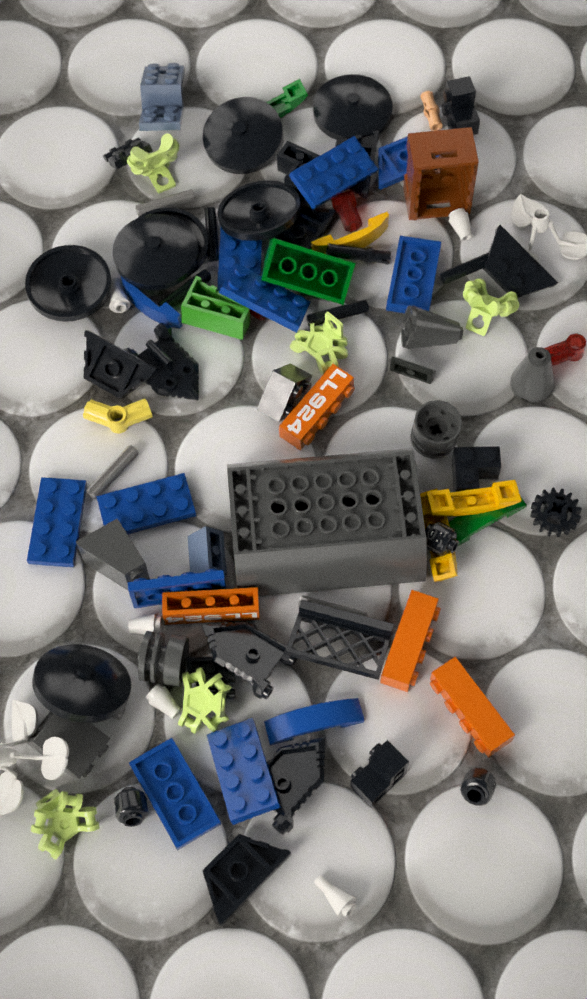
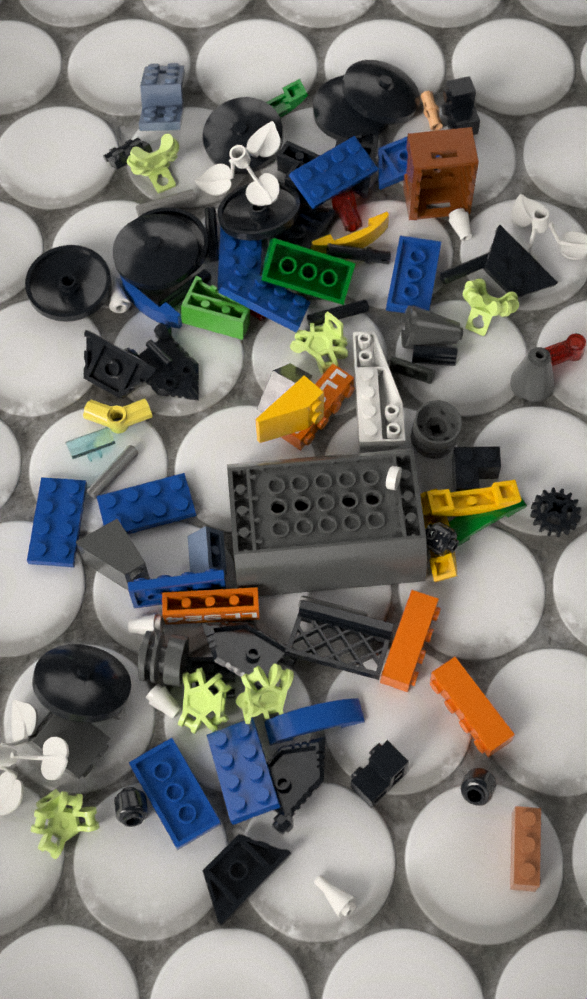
(90, 443): none -> clear light blue piece
(262, 191): none -> white plant
(269, 698): none -> yellowish green piece
(292, 412): none -> yellow slope
(377, 398): none -> white wedge
(380, 91): none -> black dish
(393, 477): none -> white tile
(434, 355): none -> black tile
(525, 849): none -> nougat brick

